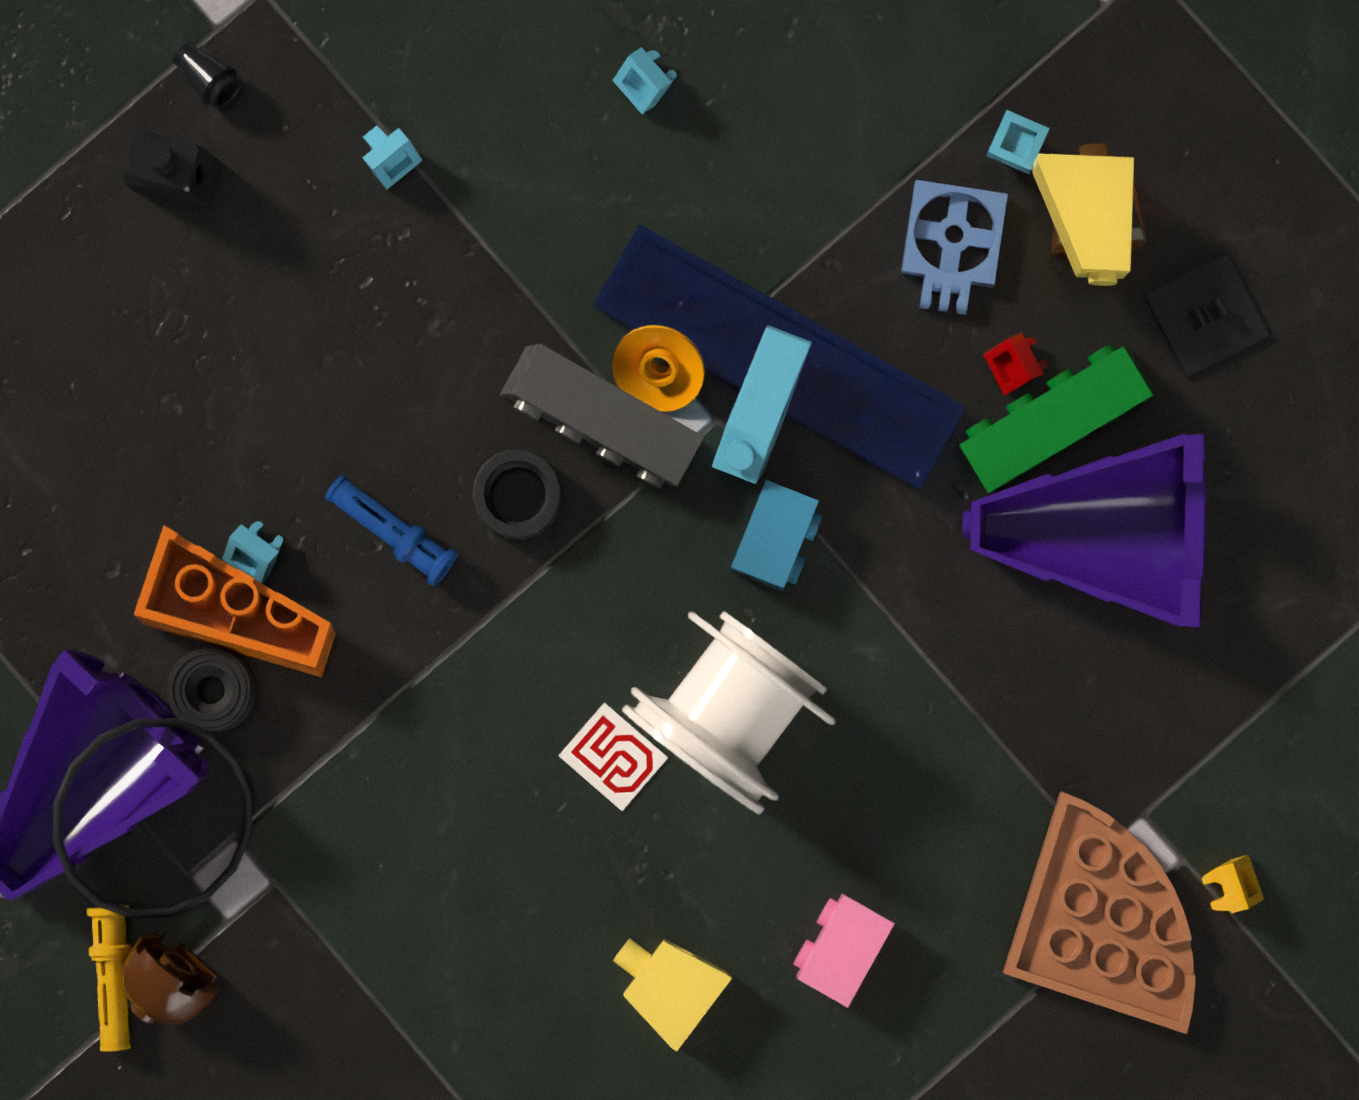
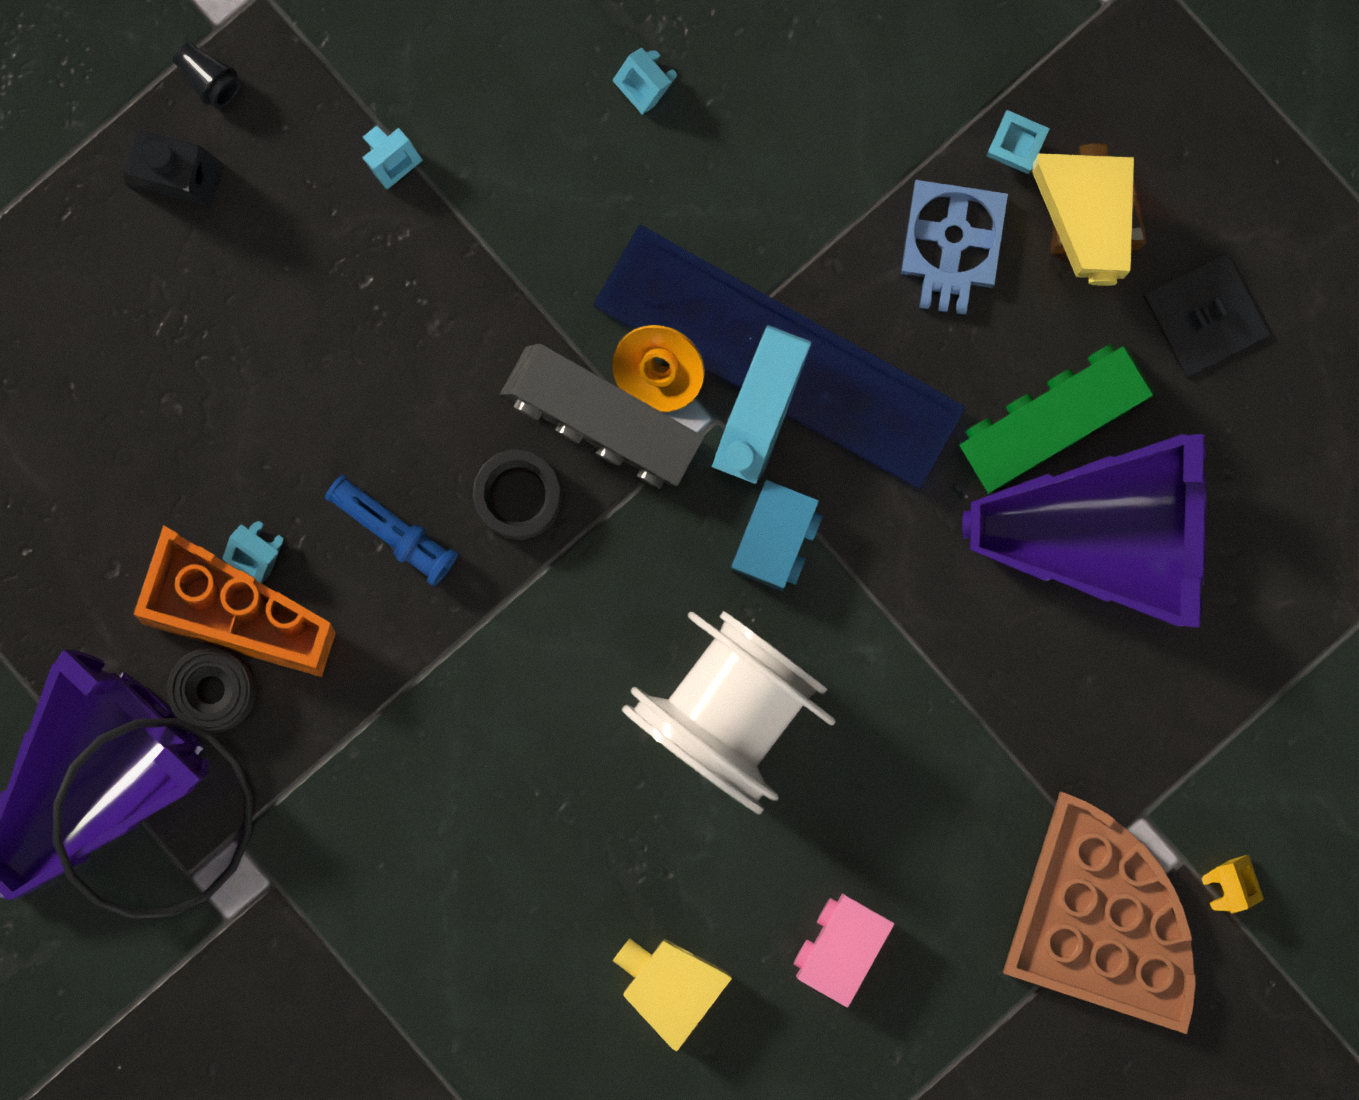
(110, 953): yellow pin -> none
(166, 982): reddish brown cylinder -> none
(613, 756): white sticker -> none
(1014, 363): red tile -> none

